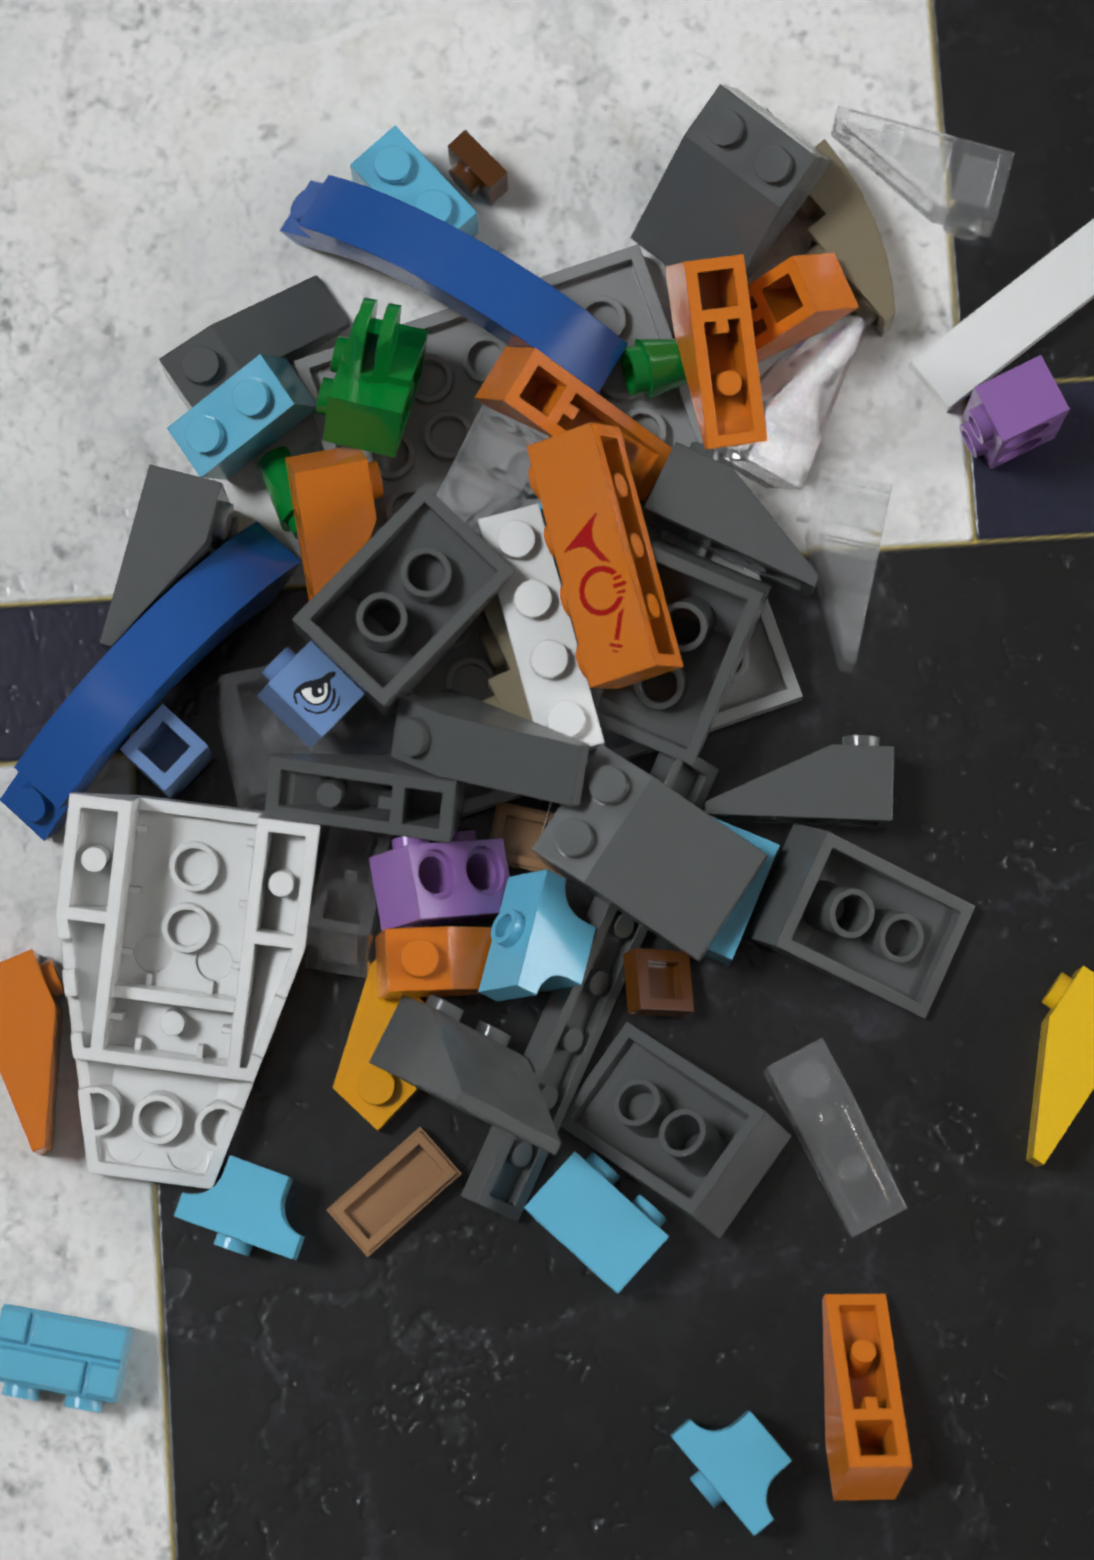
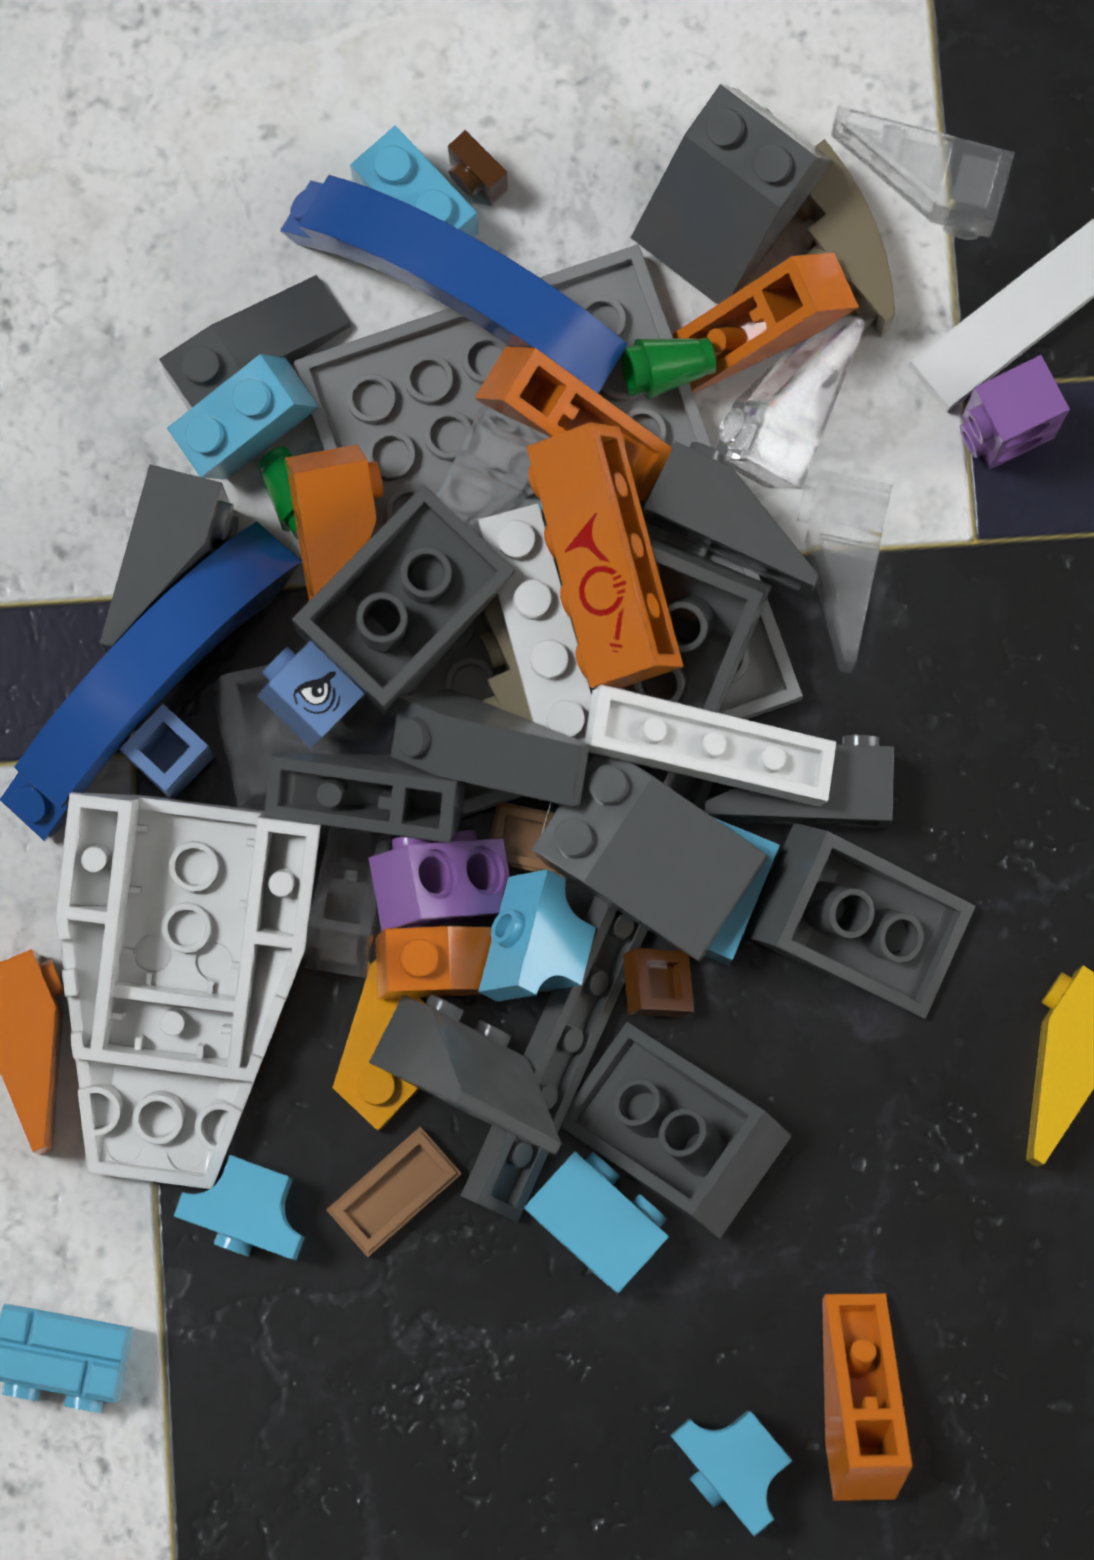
(373, 381): green brick -> none
(710, 745): none -> white plate
(718, 348): orange slope -> none
(835, 1136): clear slope -> none

